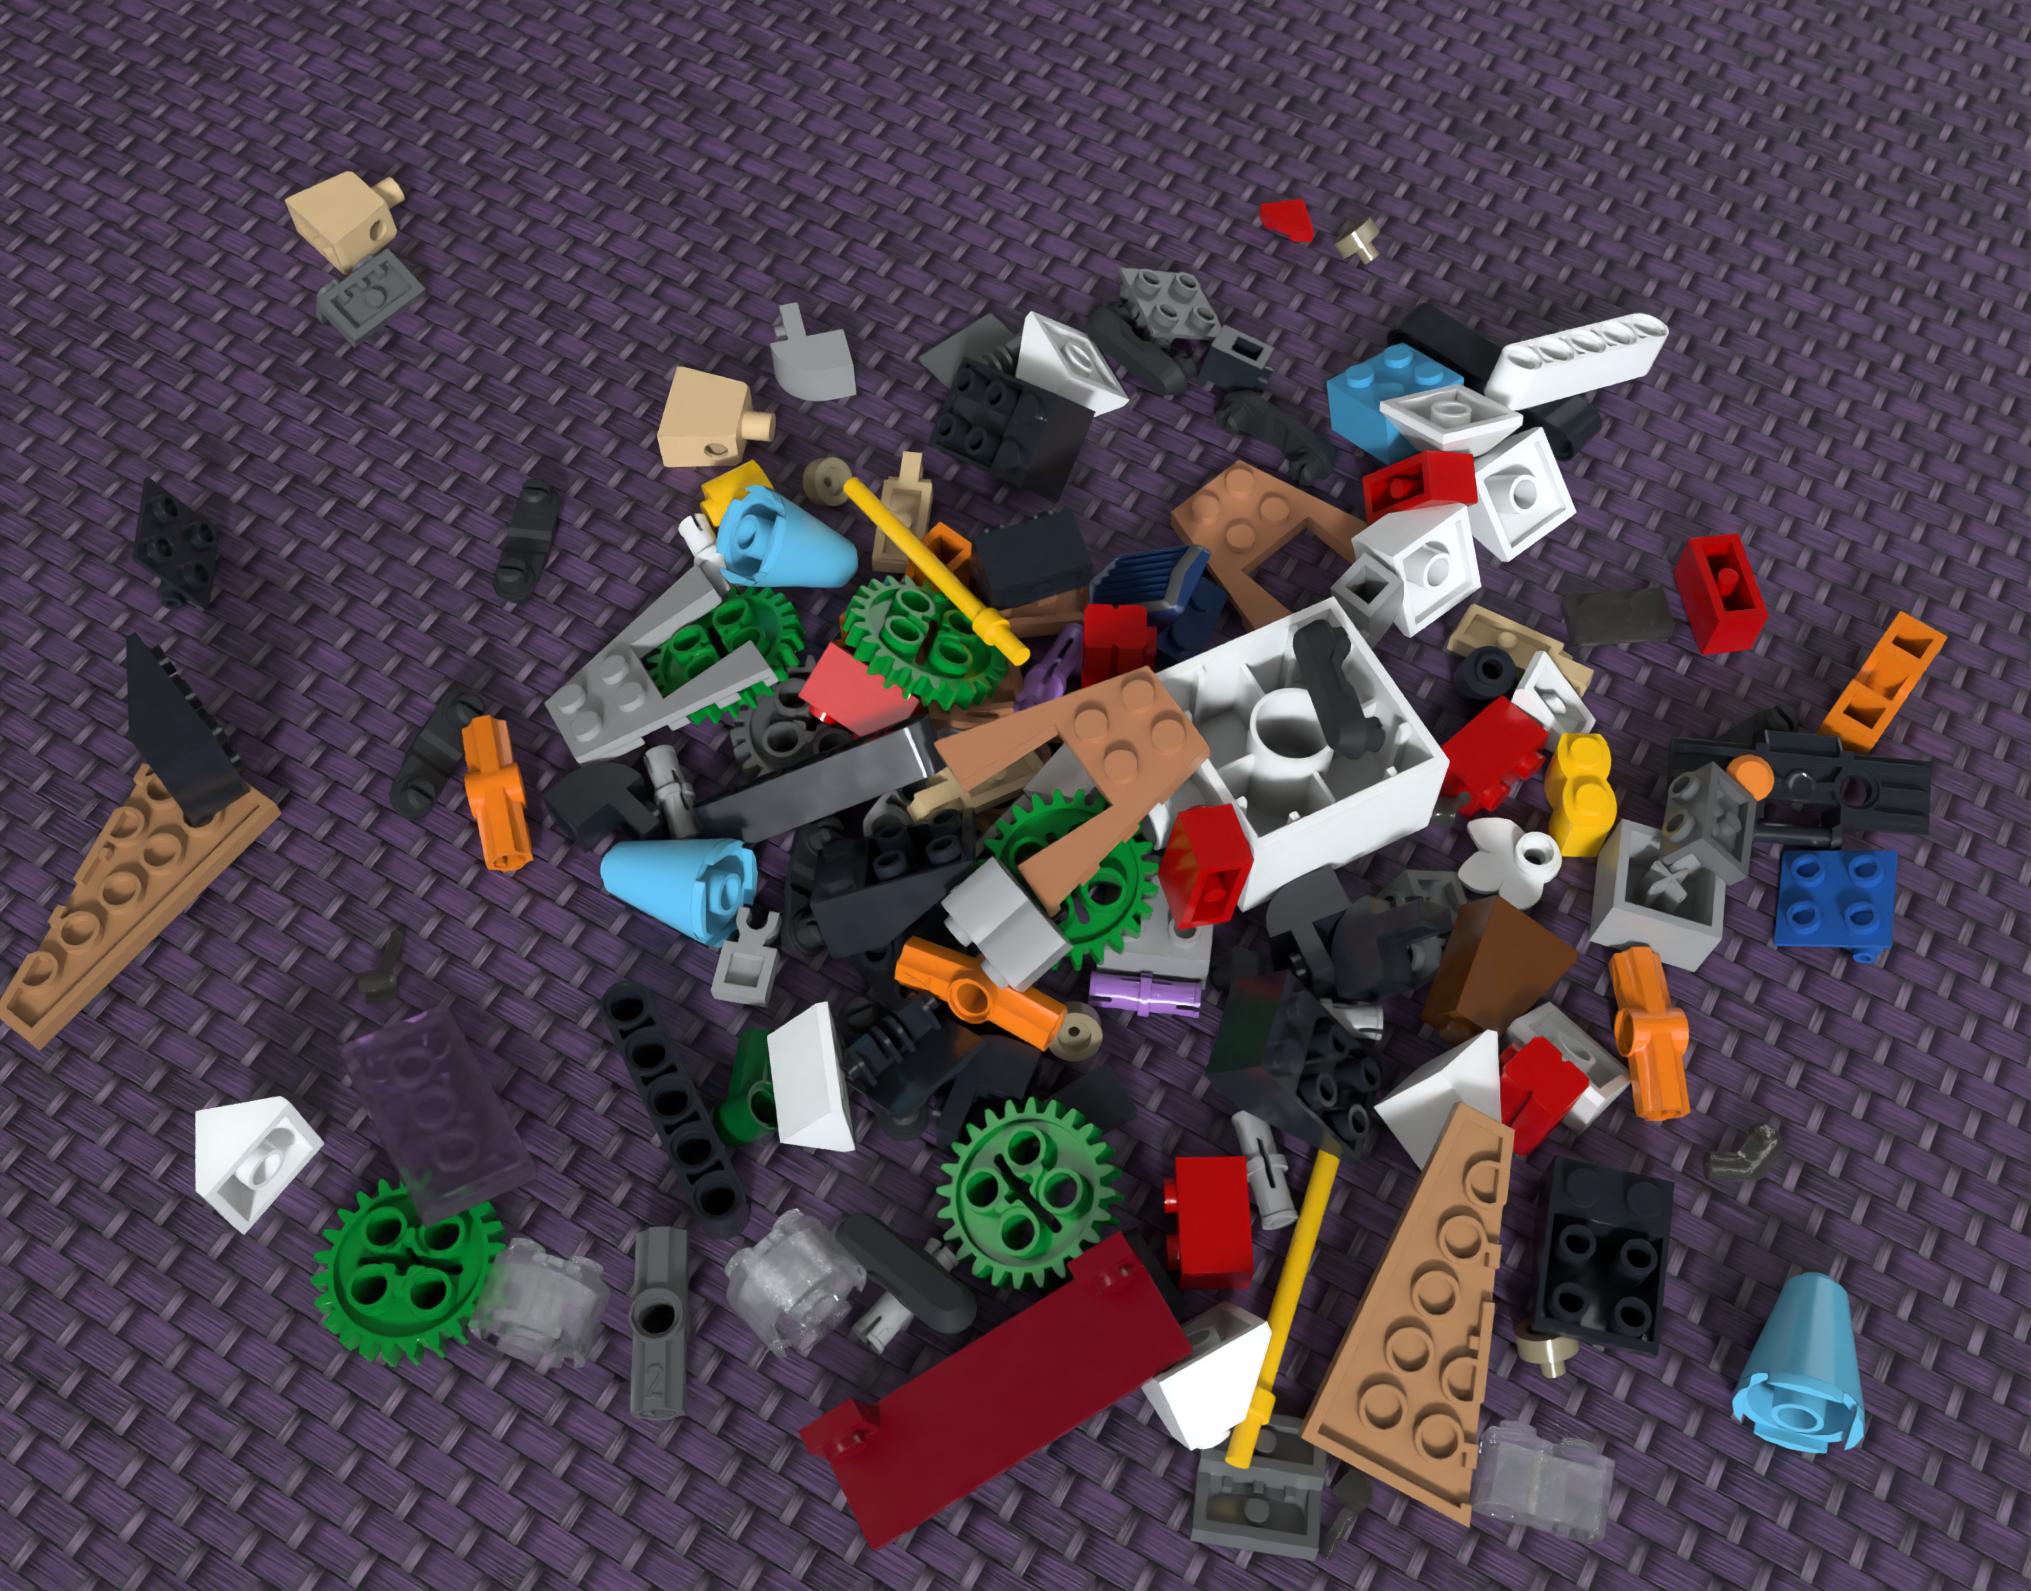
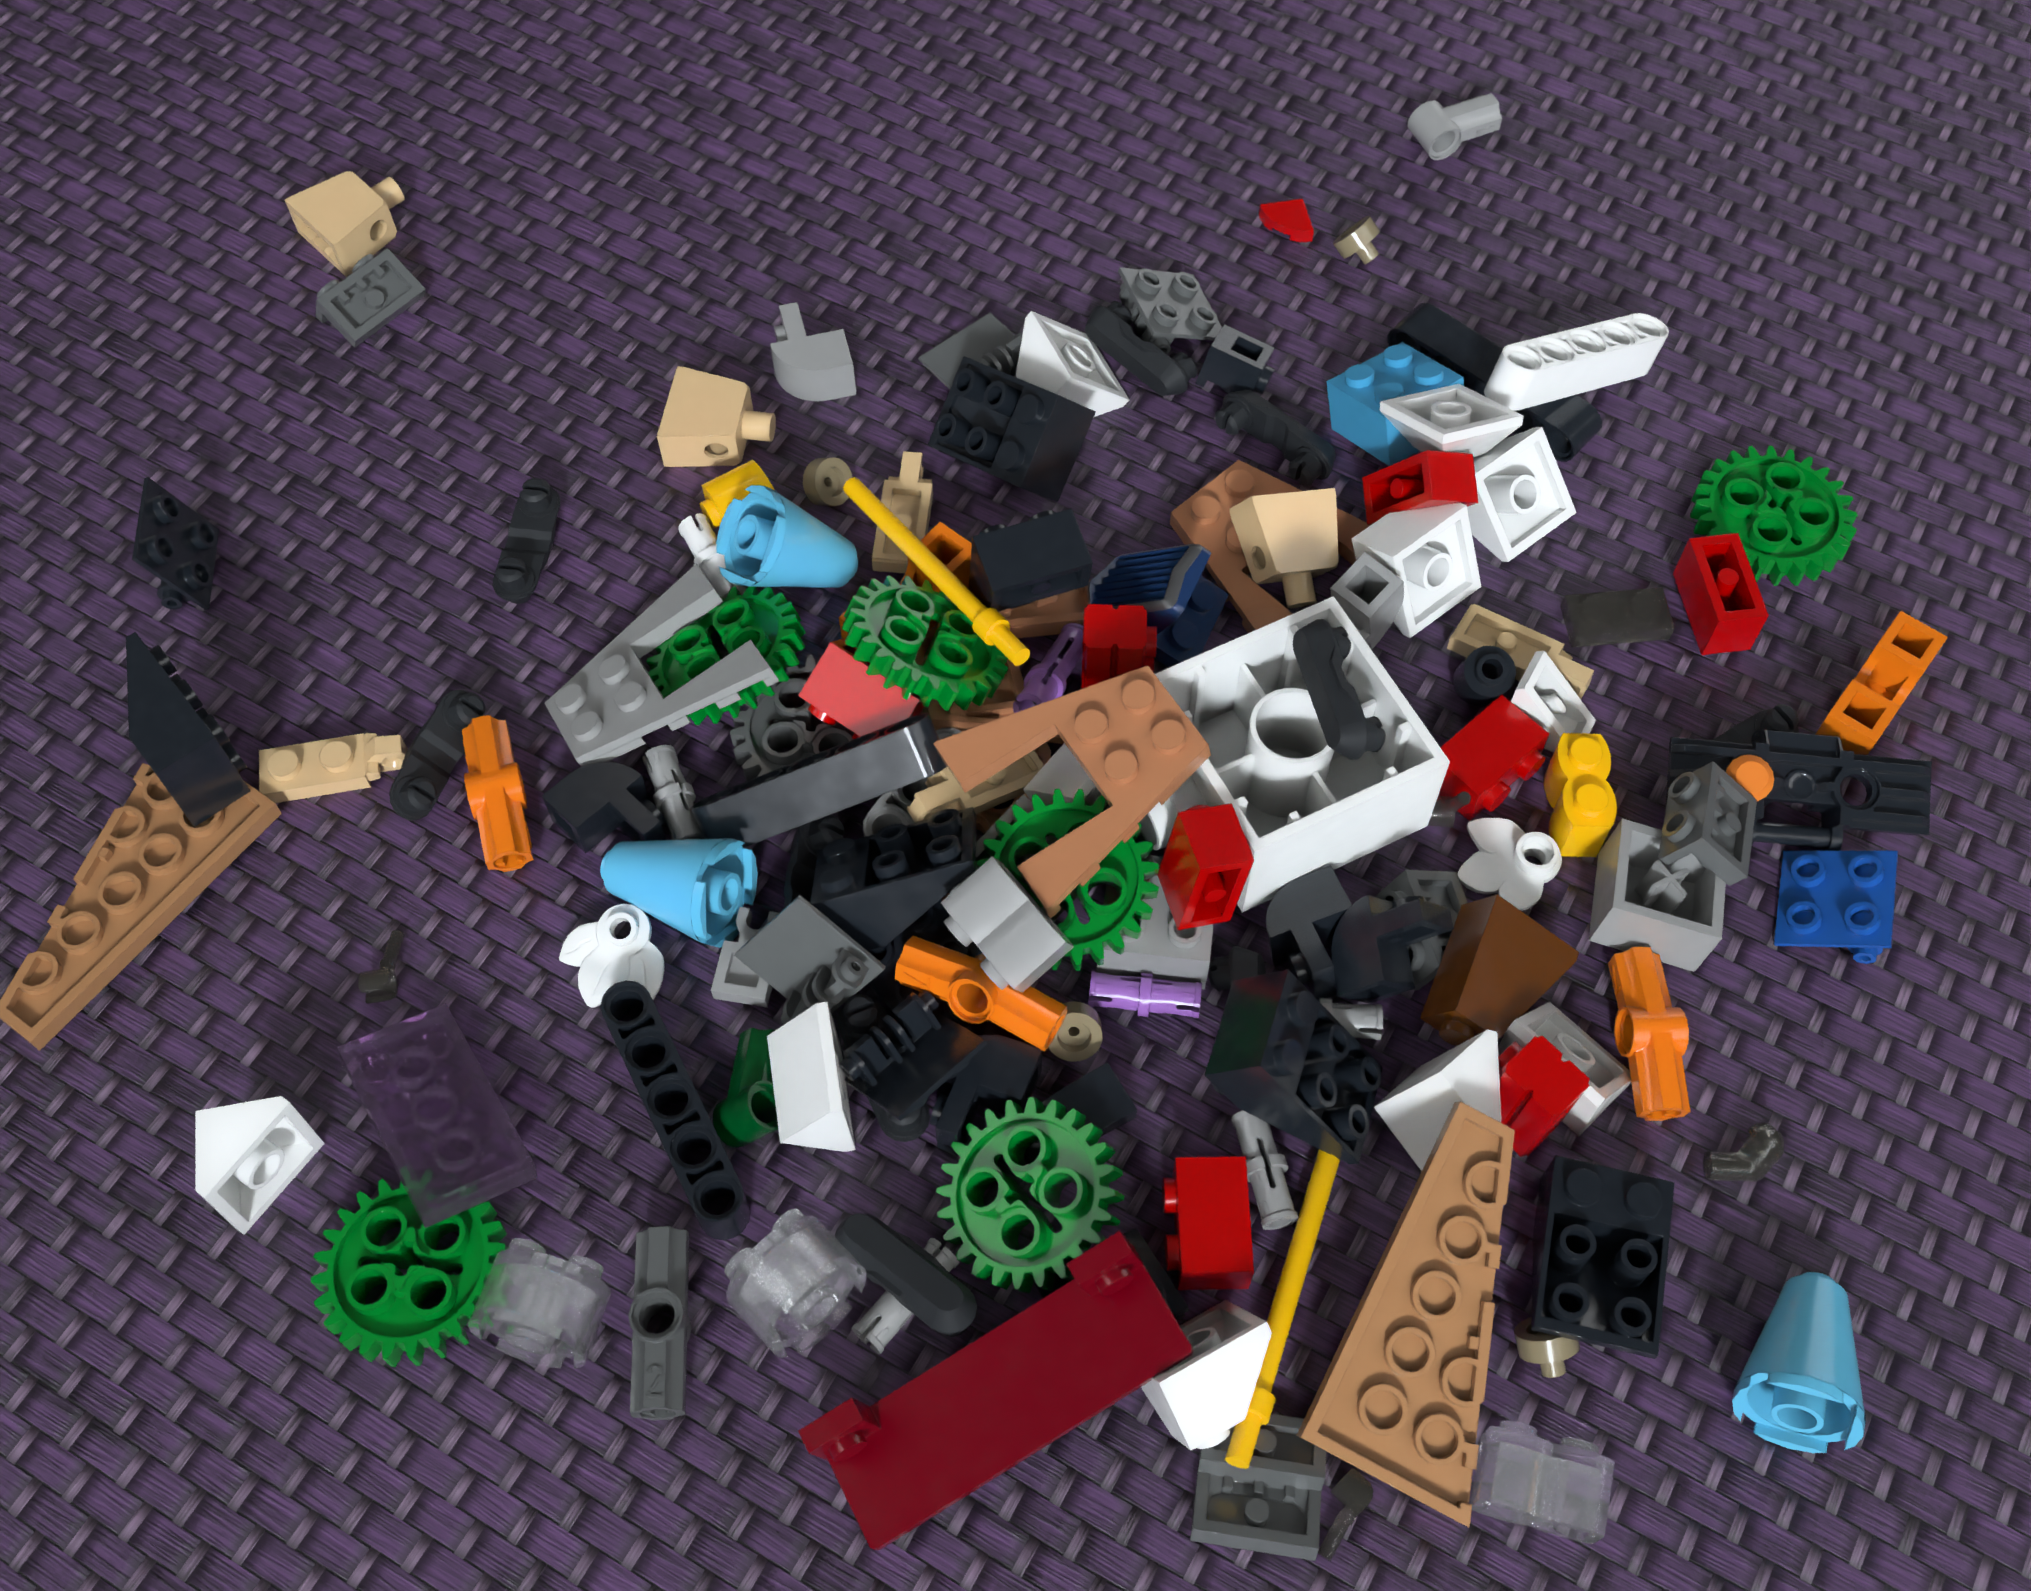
(328, 765): none -> tan hinge
(611, 960): none -> white plate
(808, 959): none -> dark grey hinge
(1289, 539): none -> tan torso
(1444, 129): none -> light grey piece
(1780, 509): none -> green gear

